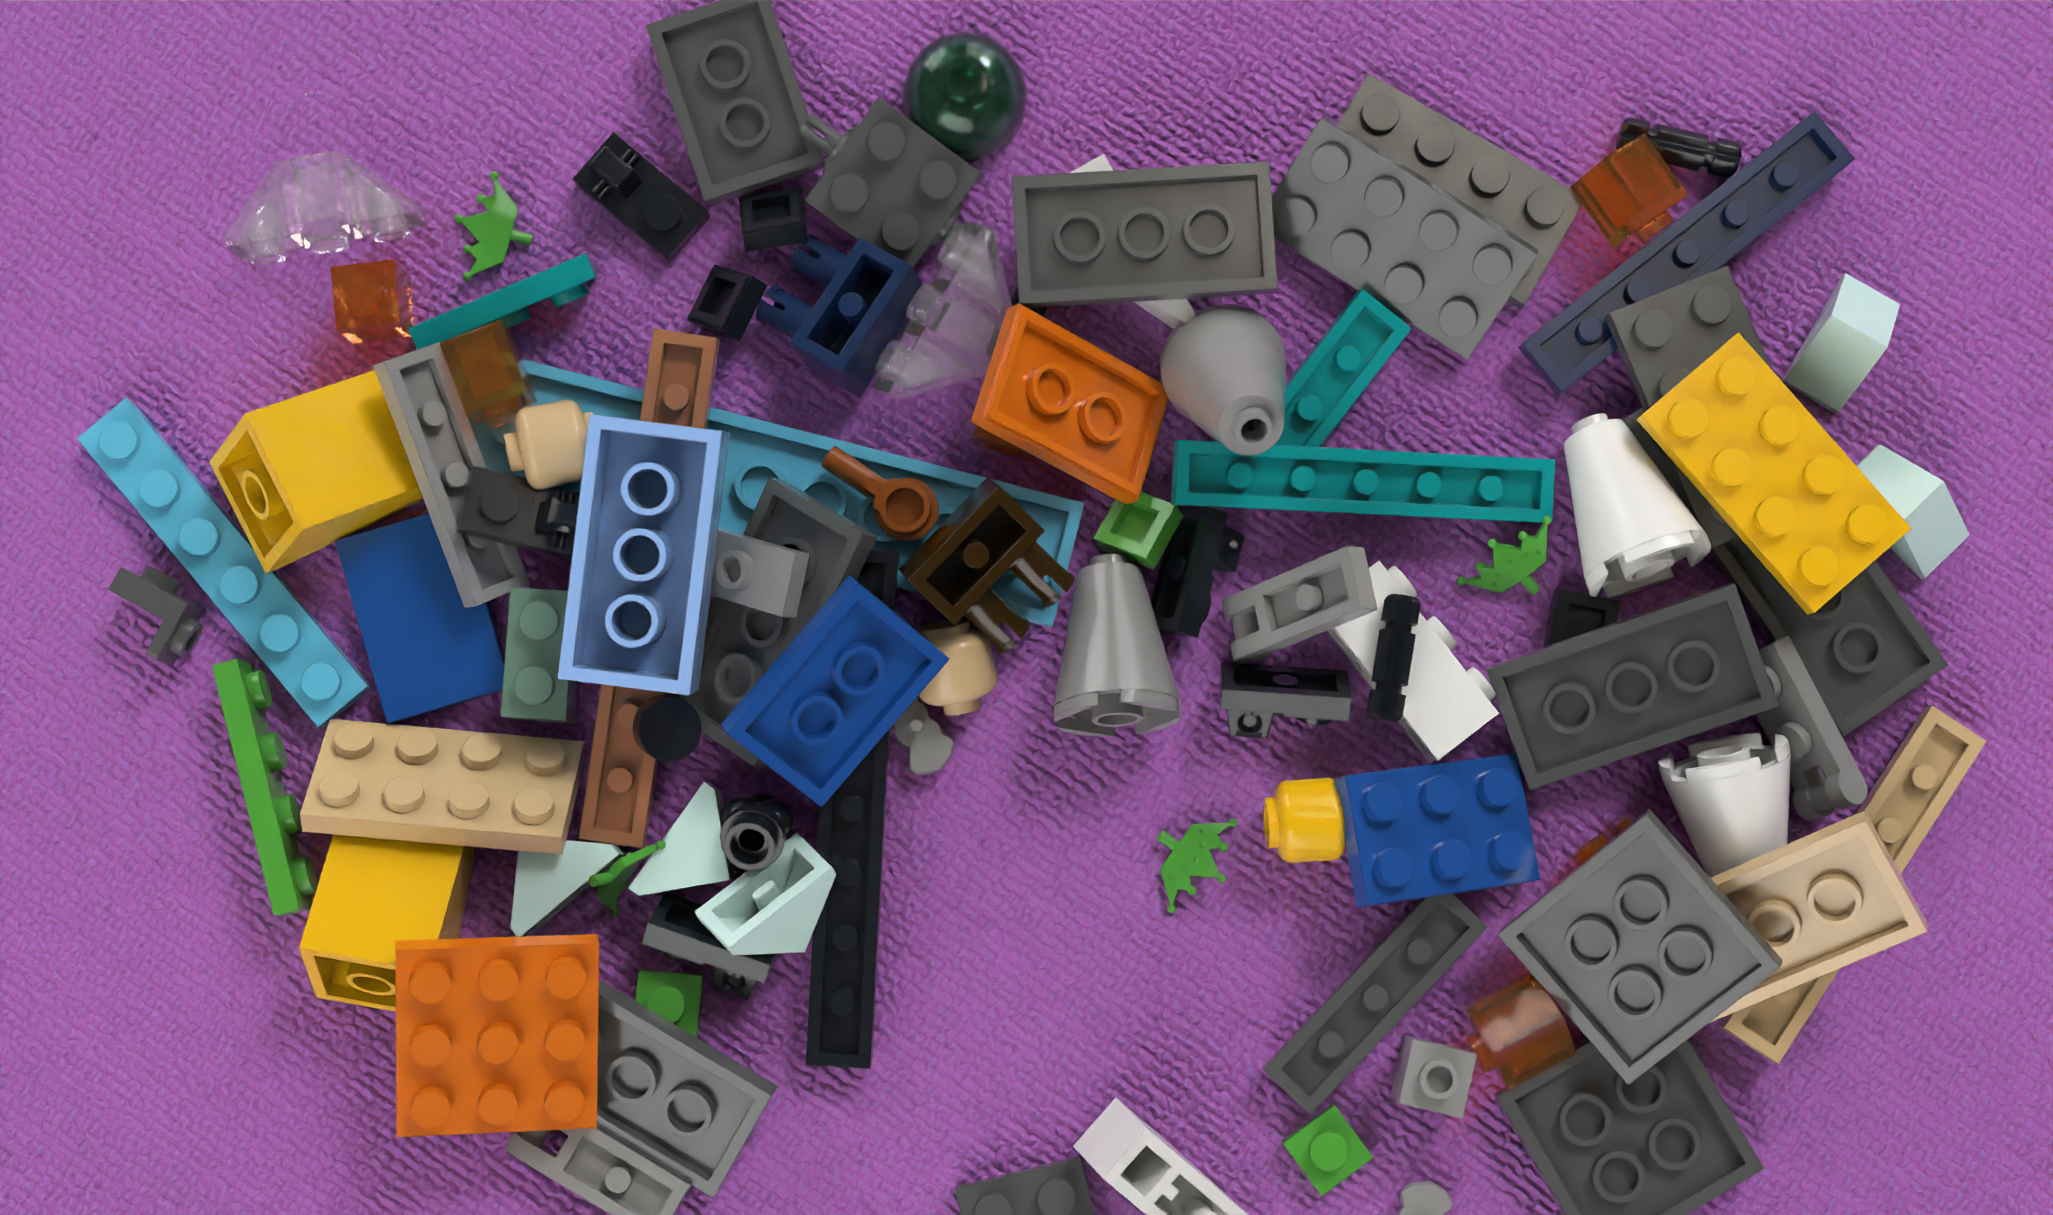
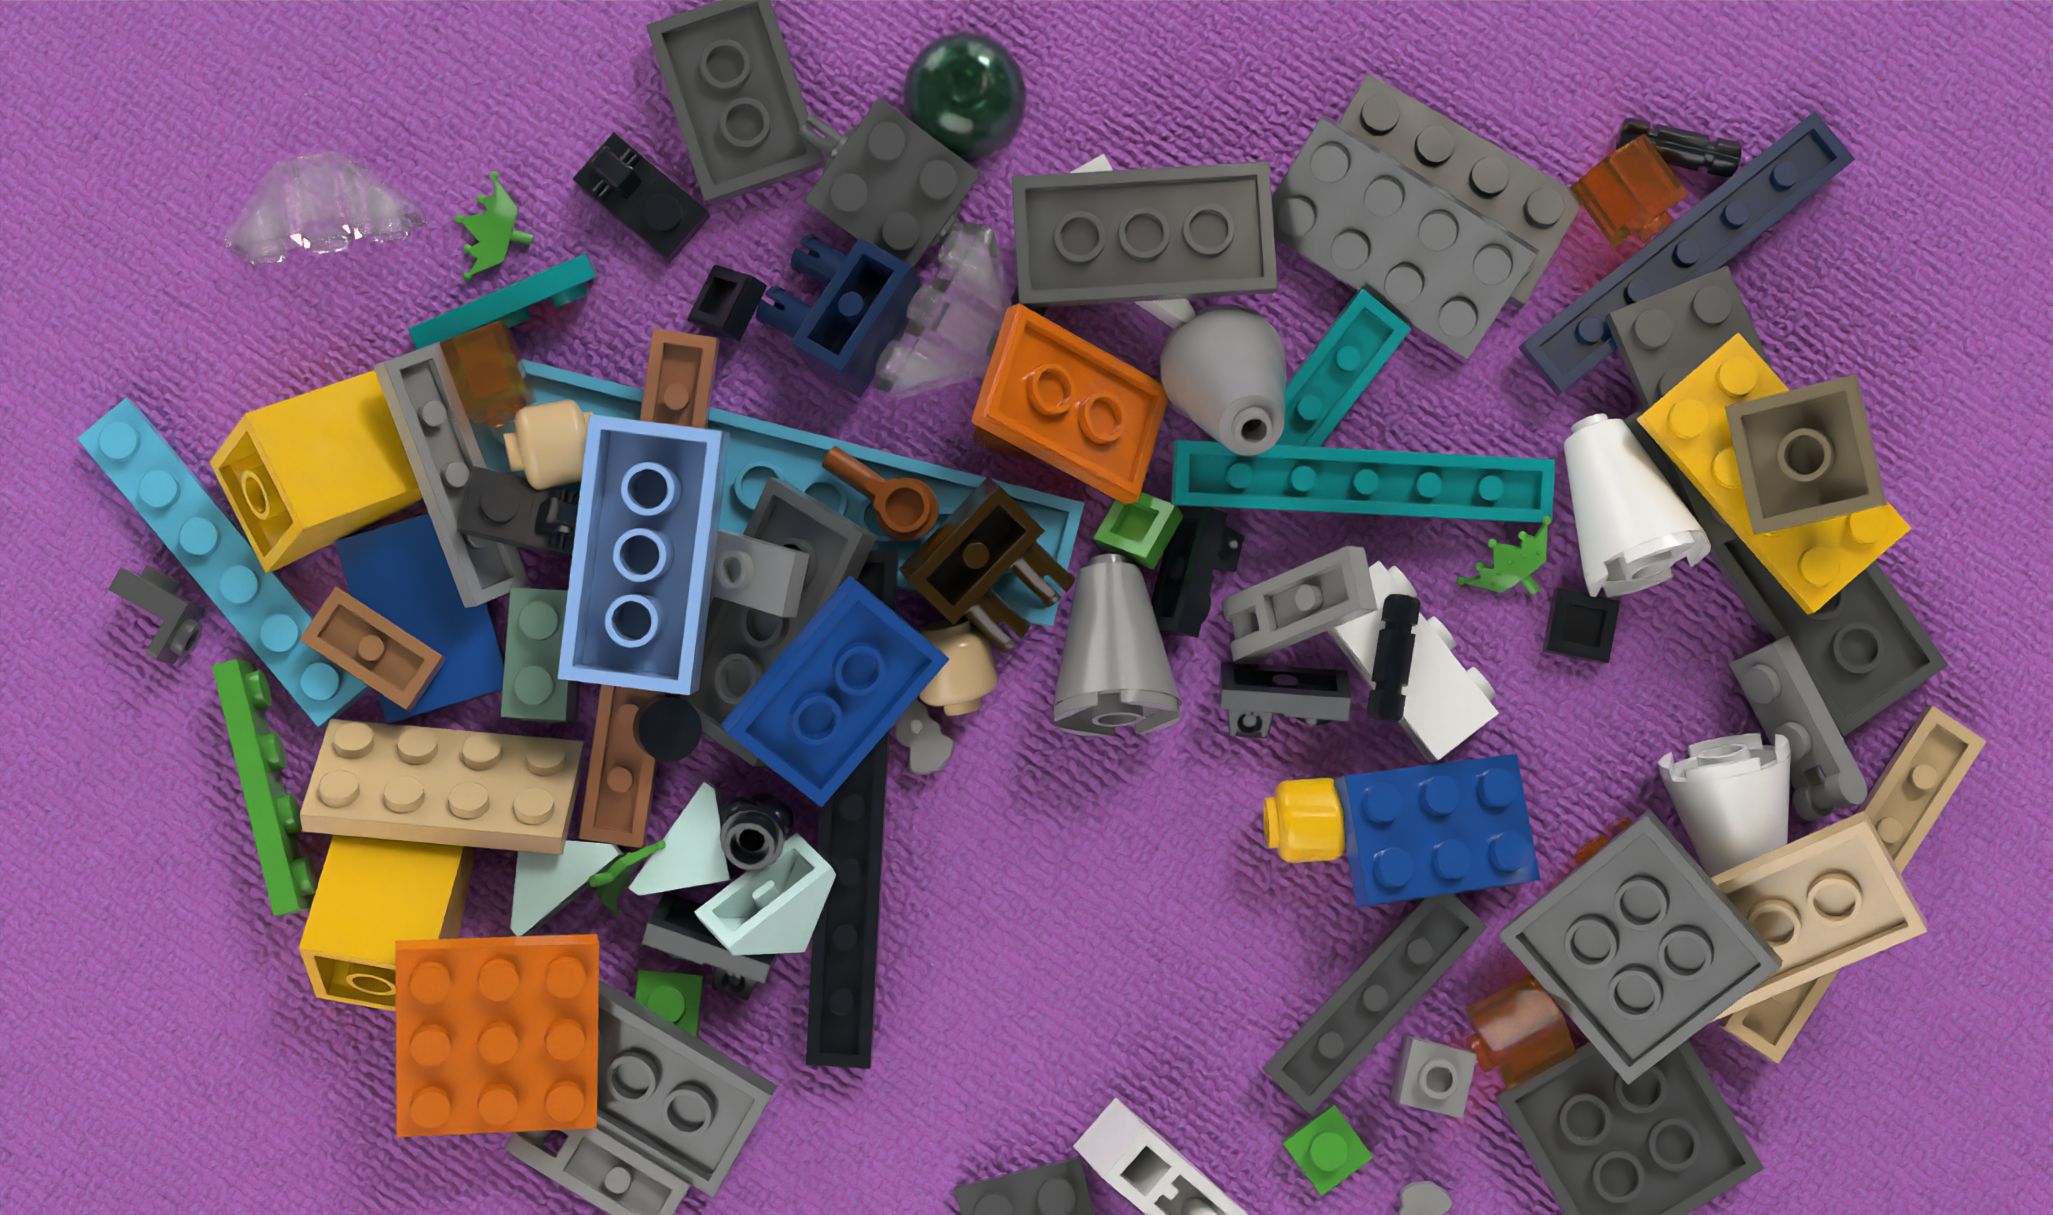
(372, 301): clear orange brick -> none
(373, 649): none -> medium nougat plate
(773, 219): black tile -> none
(1192, 857): bright green piece -> none
(1632, 686): dark grey plate -> none
(1806, 455): none -> dark tan slope
(1843, 344): light aqua slope -> none
(1922, 504): light aqua slope -> none

